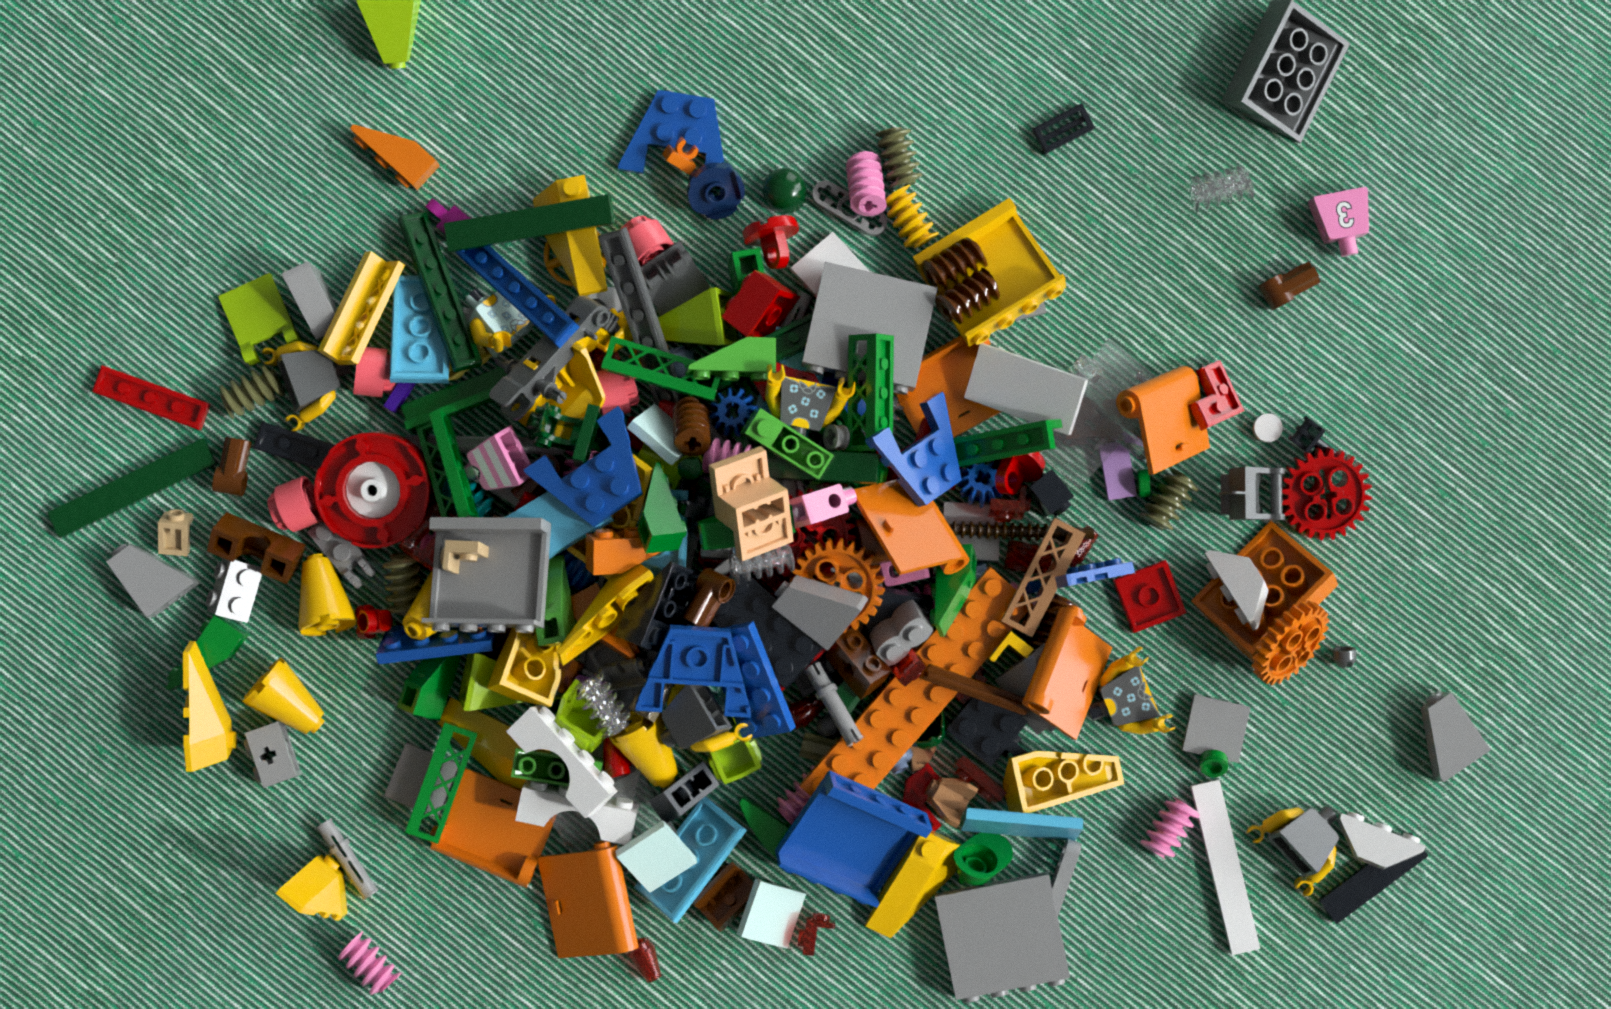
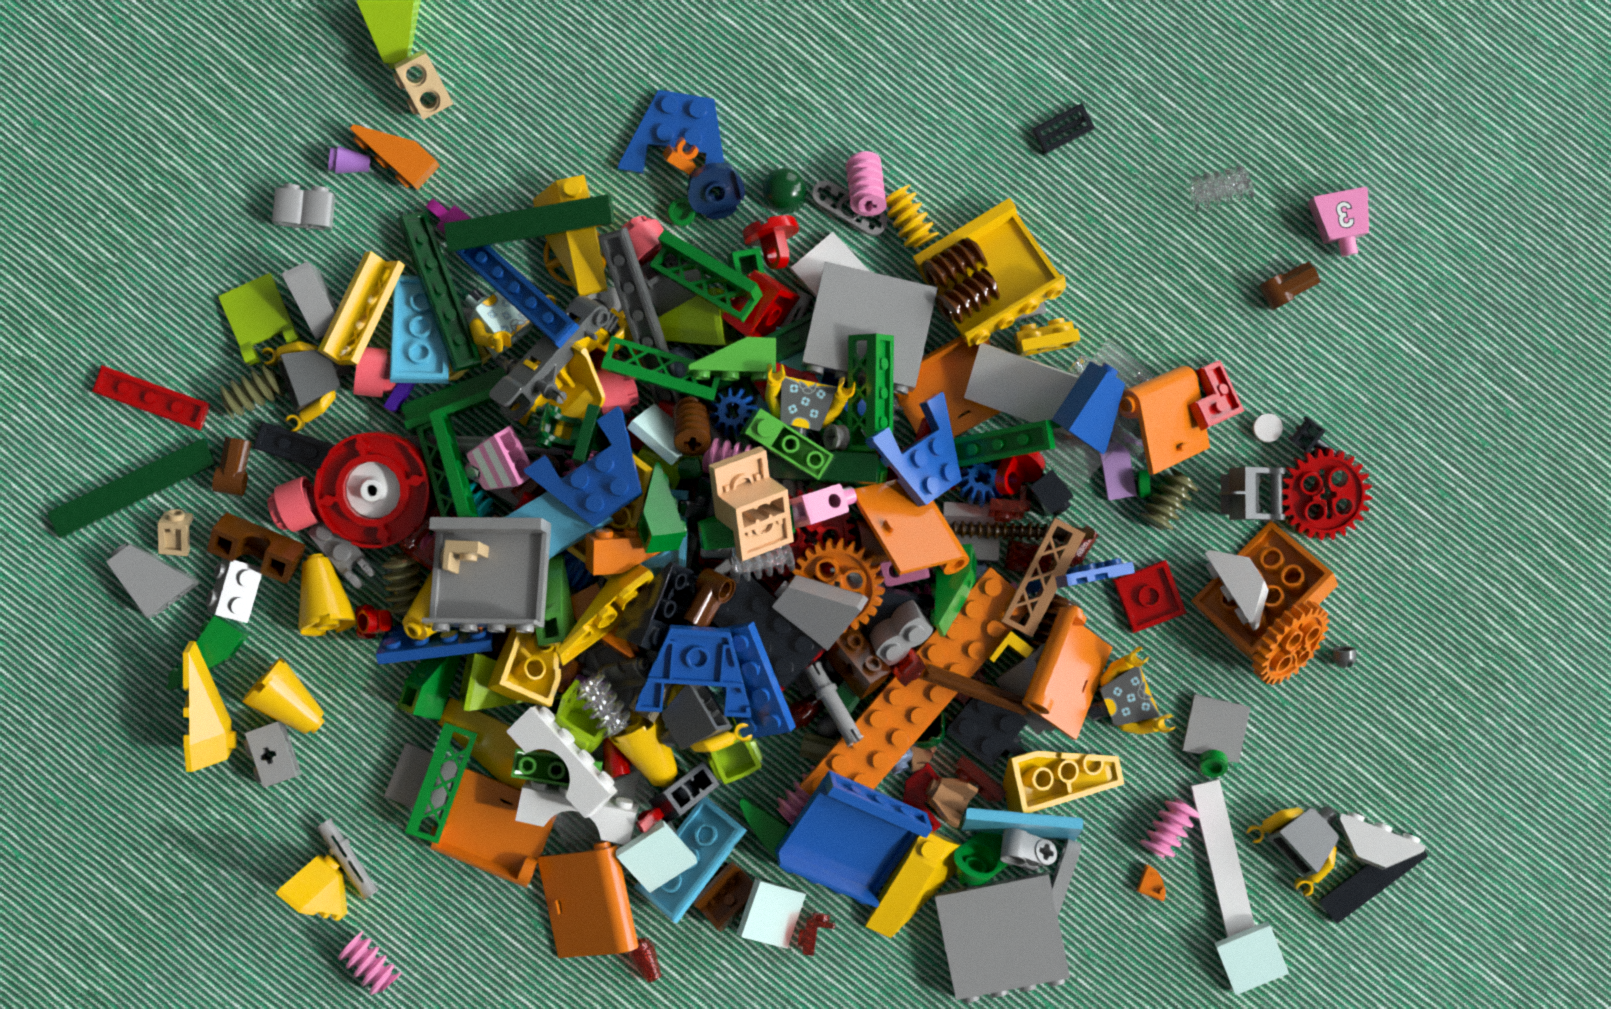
(303, 207): none -> light grey brick
(347, 161): none -> medium lavender cone
(427, 82): none -> tan brick
(648, 818): none -> red tile
(680, 212): none -> green tile
(713, 268): none -> green fence
(898, 156): olive piece -> none
(1026, 850): none -> light grey piece
(1053, 337): none -> yellow plate
(1092, 406): none -> blue slope
(1151, 883): none -> orange tile
(1251, 958): none -> light aqua tile
(1286, 70): dark grey slope -> none
(1450, 736): light grey slope -> none

